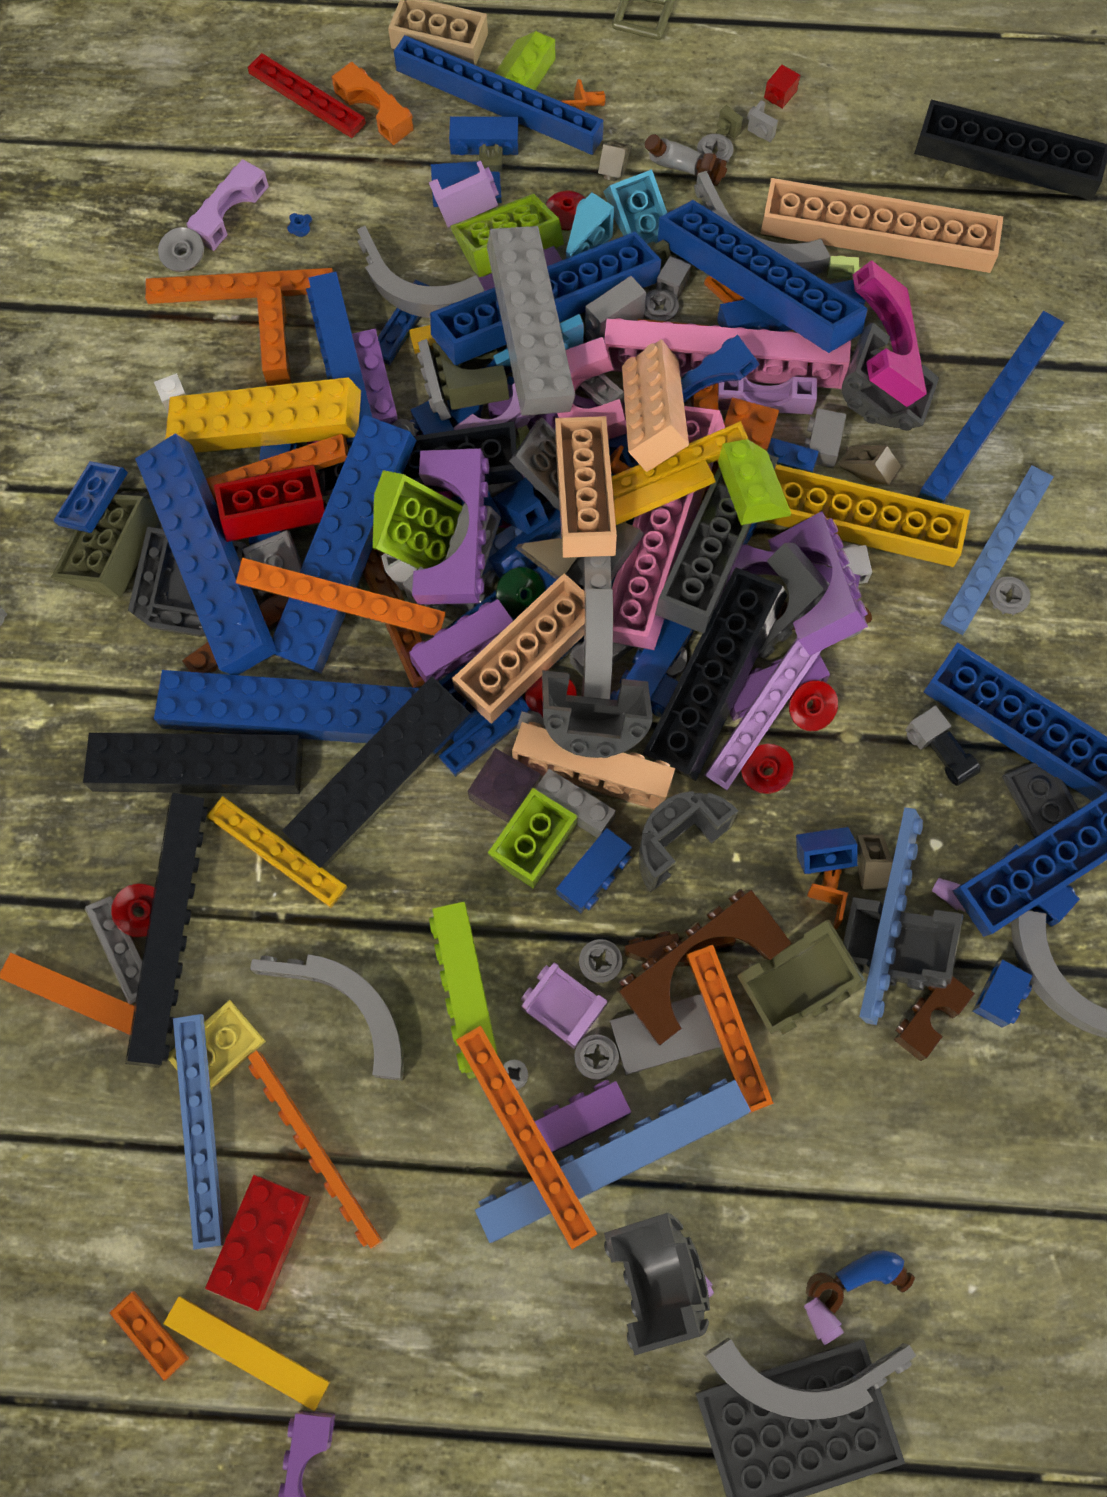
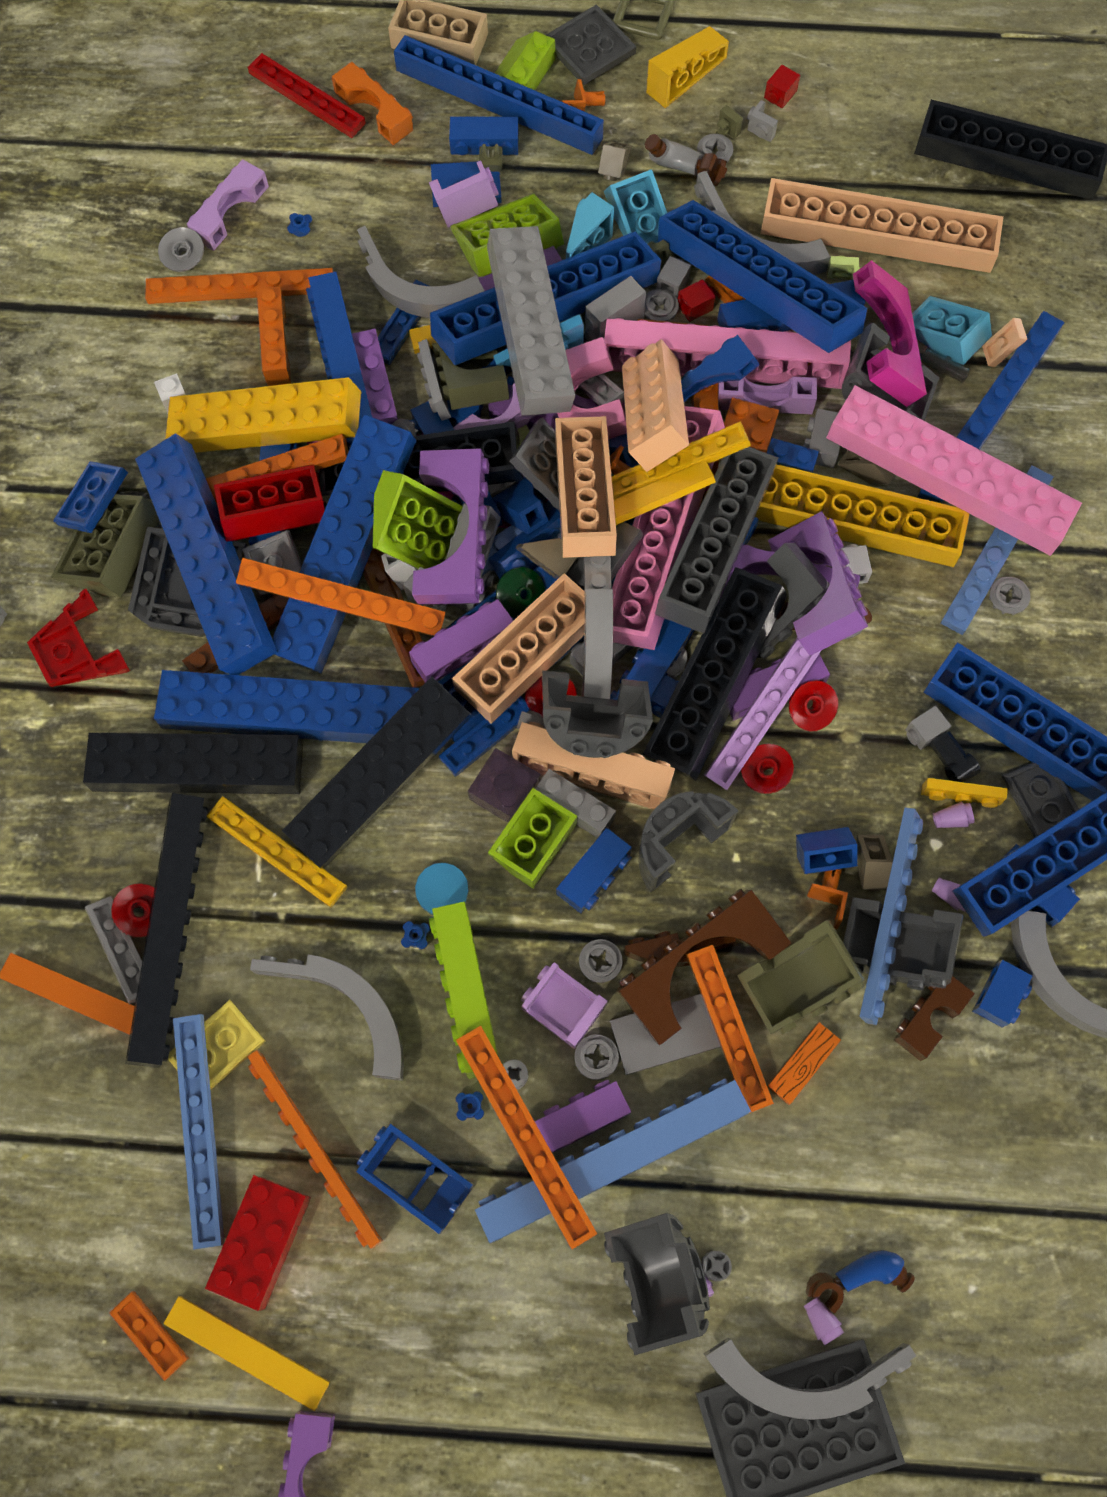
(63, 652): none -> red wing
(418, 942): none -> blue plate
(441, 886): none -> dark azure tile
(445, 1201): none -> blue door
(463, 1100): none -> blue plate
(564, 207): red dish -> none
(591, 44): none -> dark grey plate
(684, 65): none -> yellow wedge
(696, 300): none -> red brick
(723, 1266): none -> light grey wheel
(752, 482): lime slope -> none
(804, 1063): none -> orange tile
(945, 365): none -> clear smoke pin
(951, 328): none -> medium azure slope
(954, 470): none -> bright pink brick
(954, 816): none -> lavender cone
(965, 792): none -> yellow plate
(1004, 342): none -> light nougat plate

